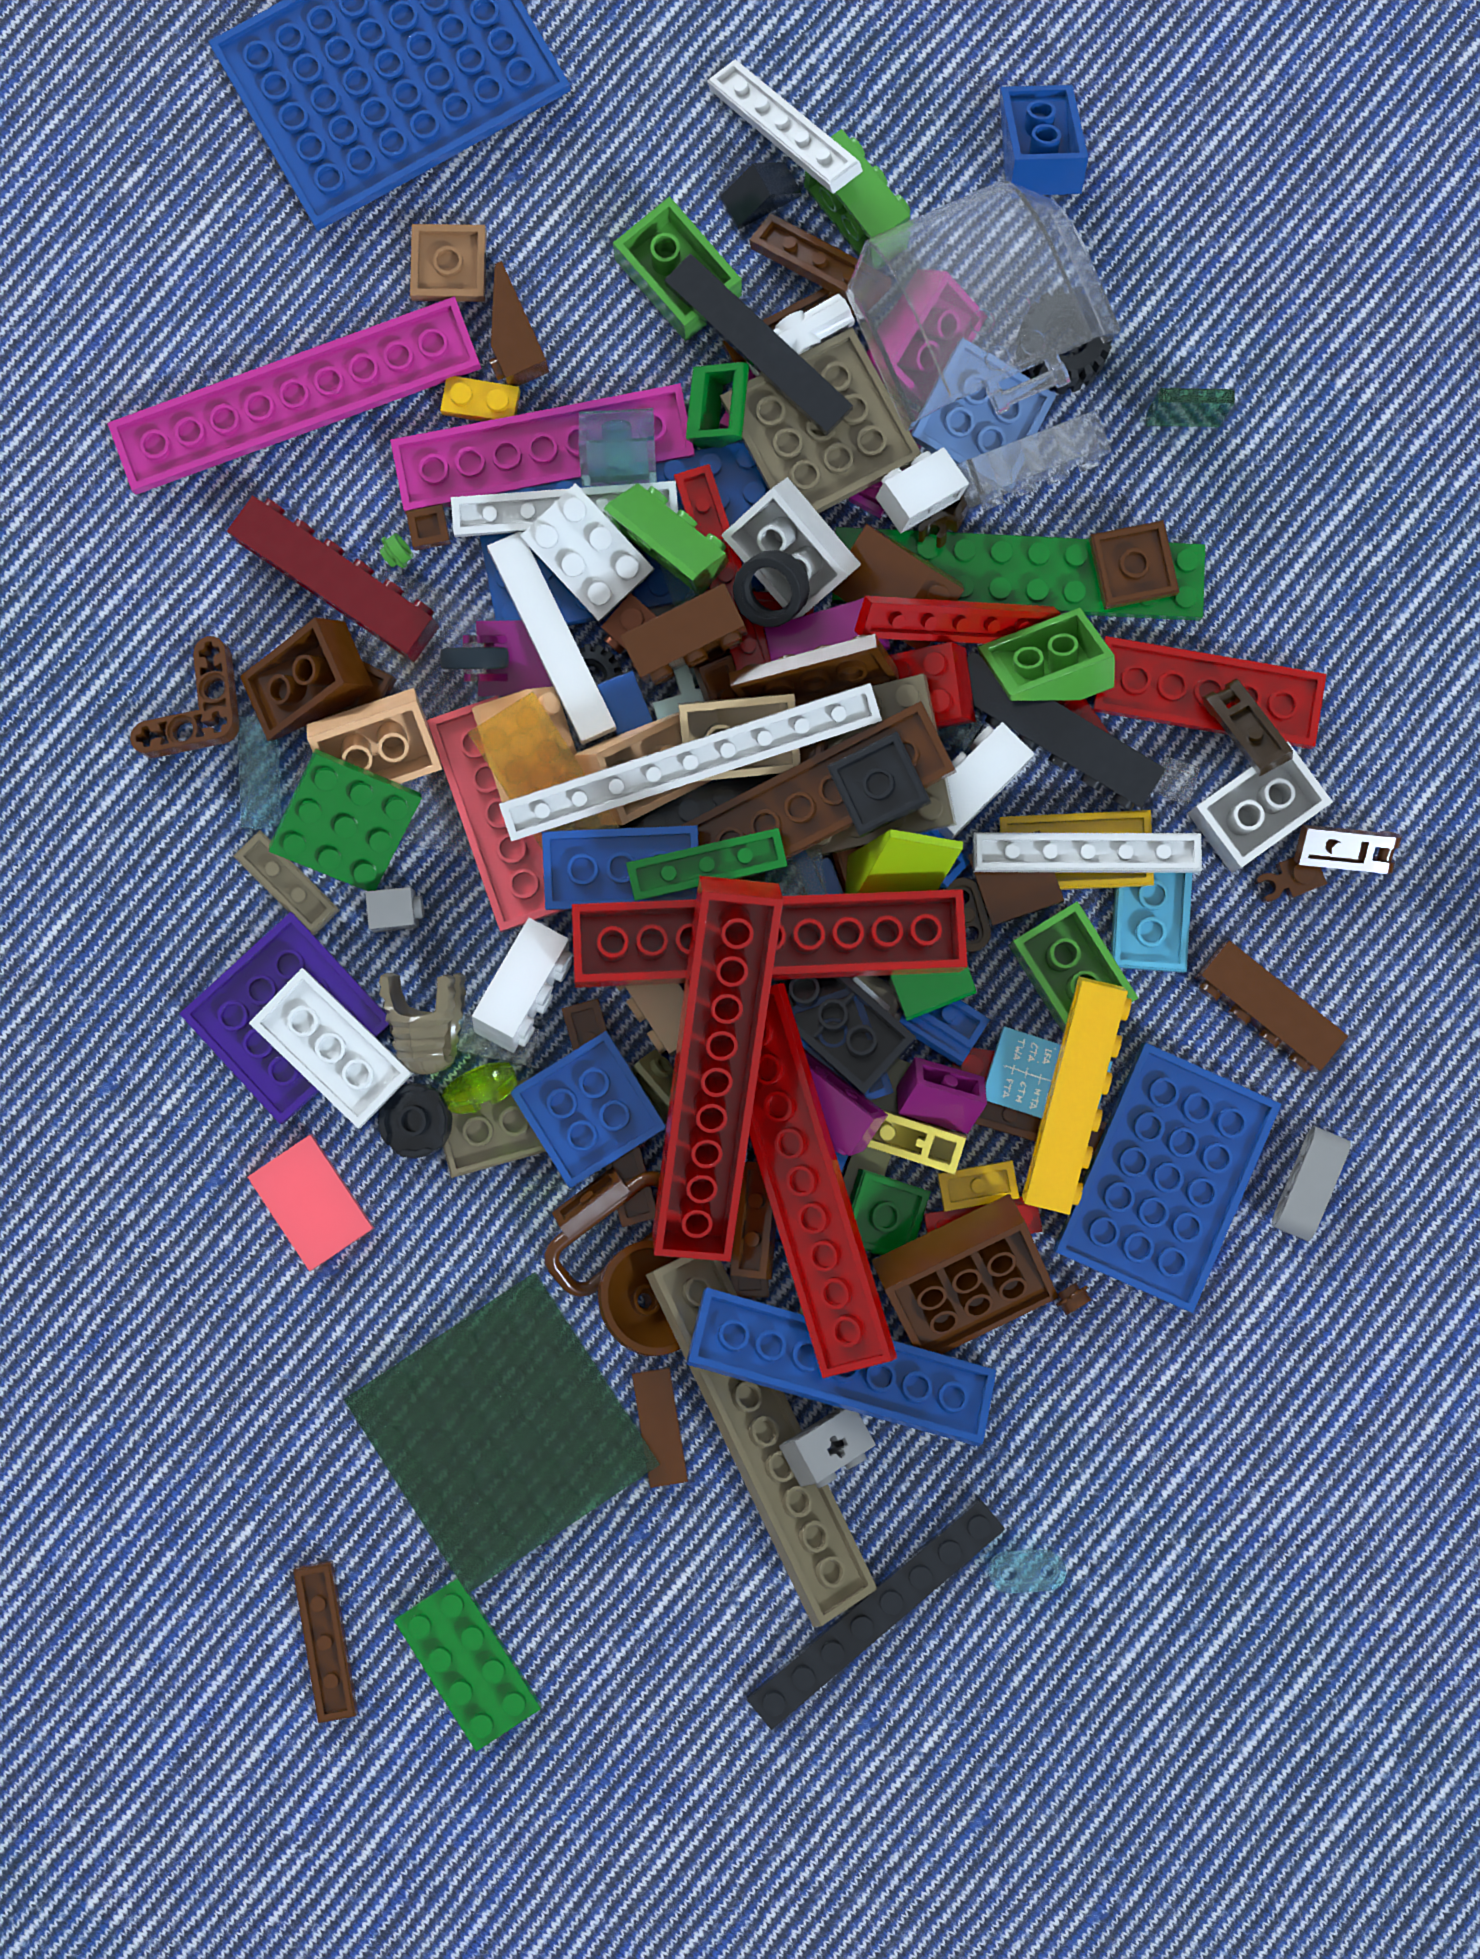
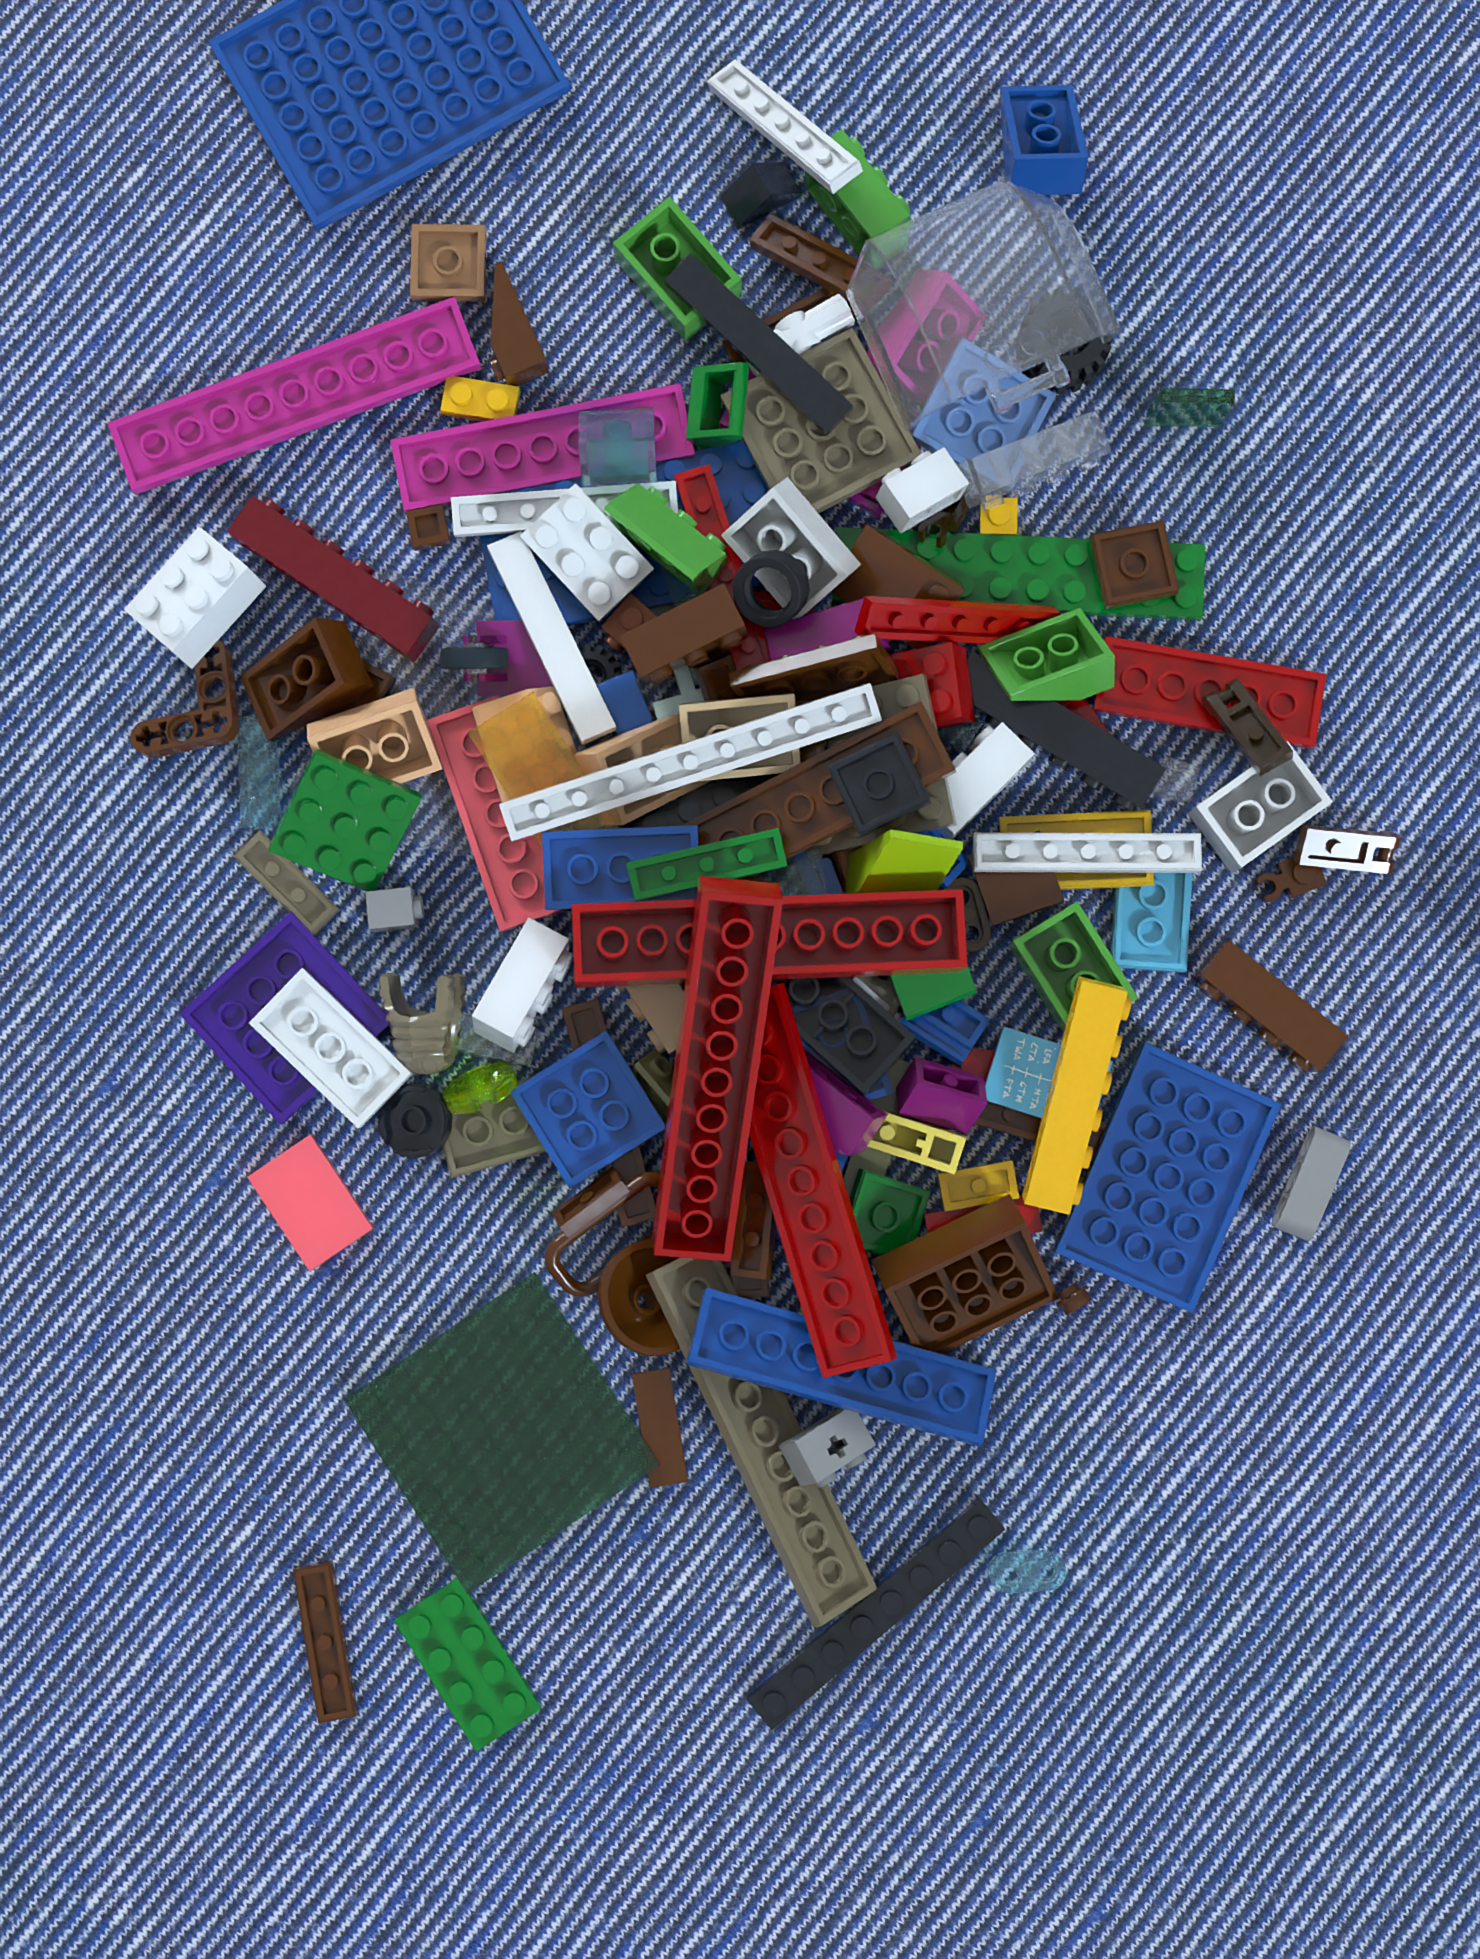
(195, 597): none -> white brick
(396, 551): bright green plate -> none
(999, 519): none -> yellow plate

